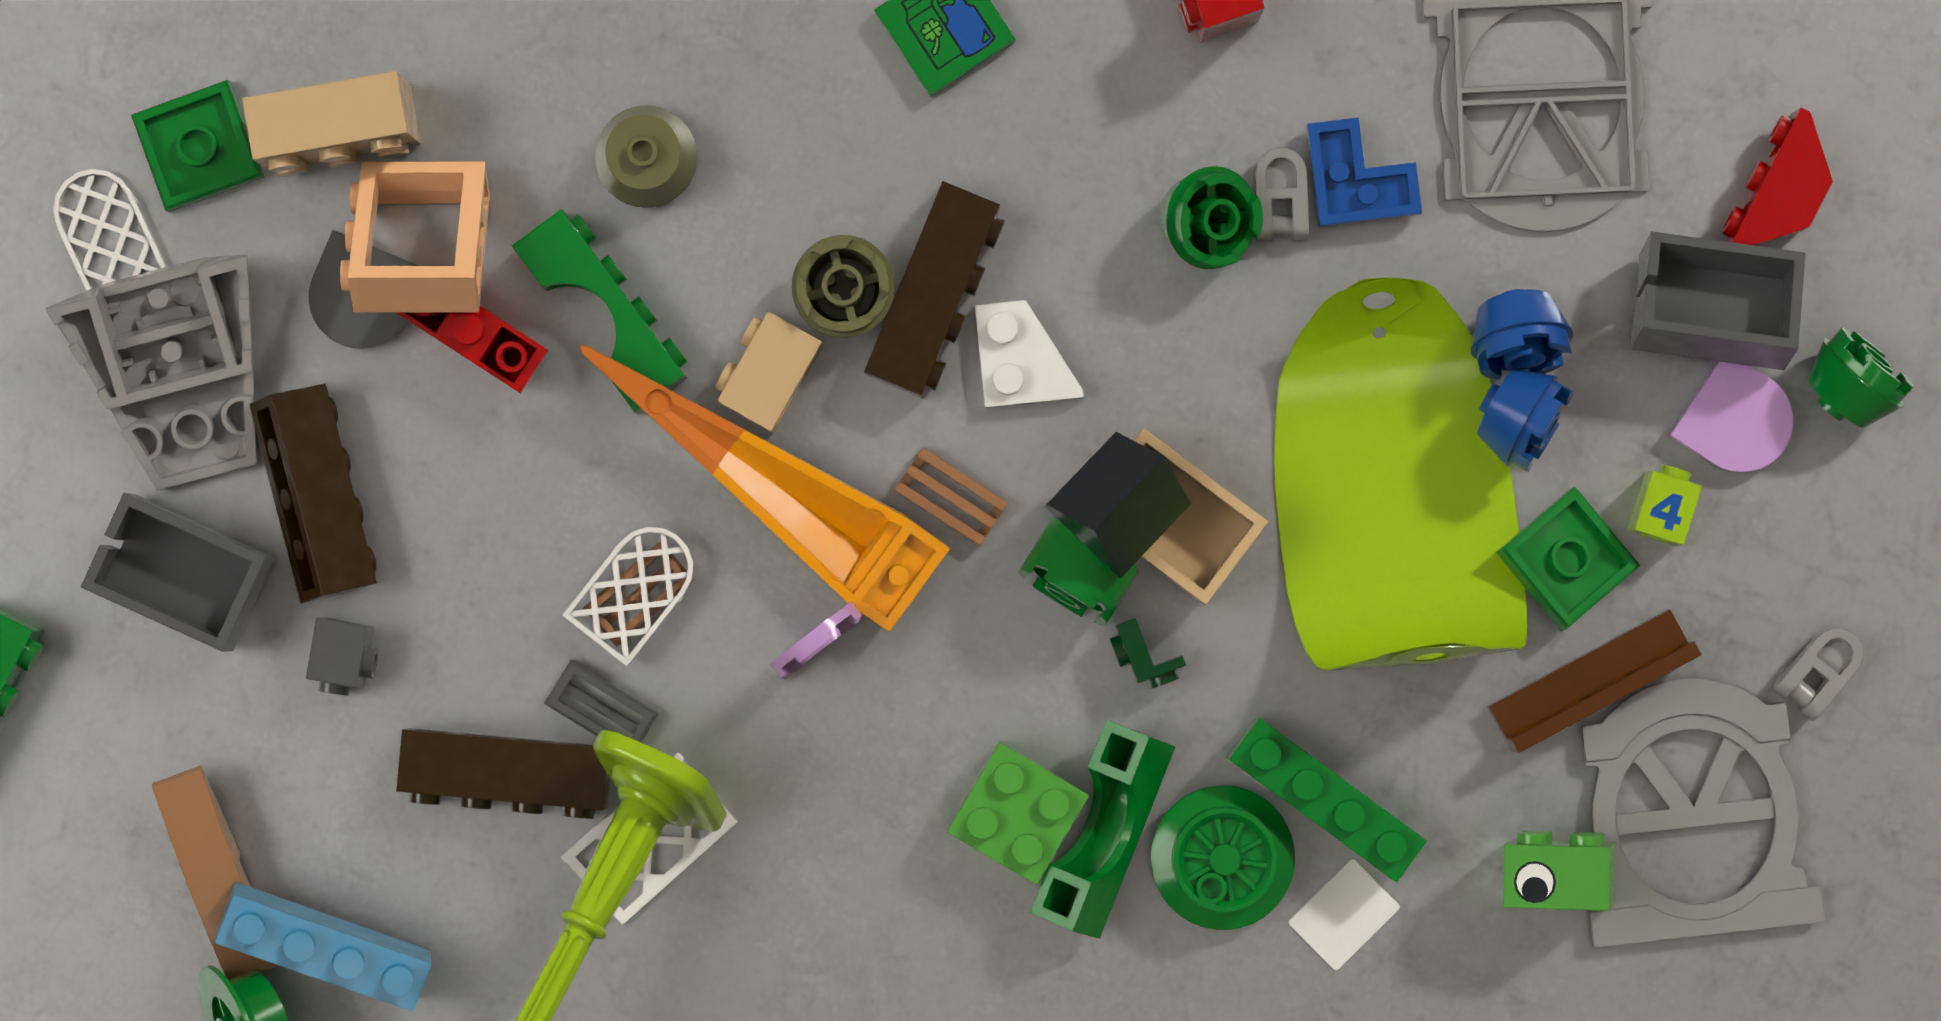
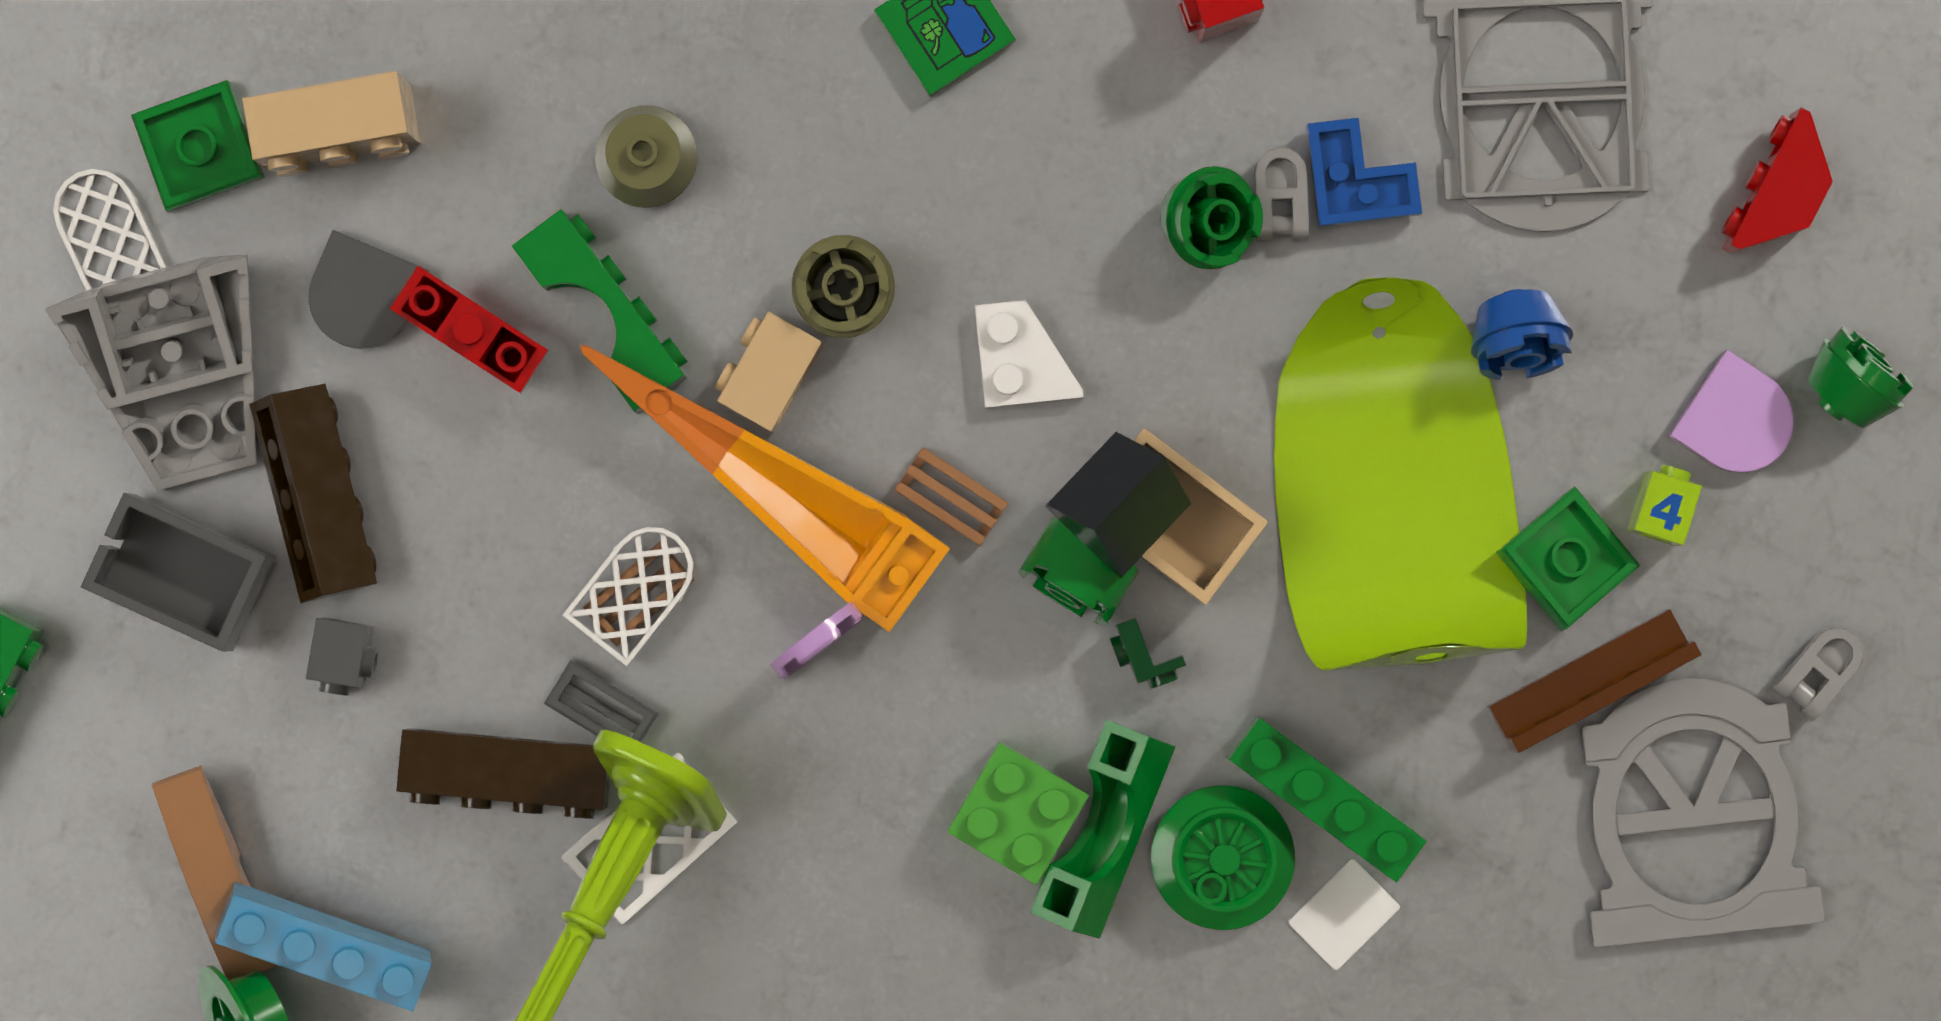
(417, 287): light nougat window -> none
(933, 289): dark brown brick -> none
(1522, 416): blue cone -> none
(1559, 873): bright green brick -> none
(1718, 301): dark grey piece -> none

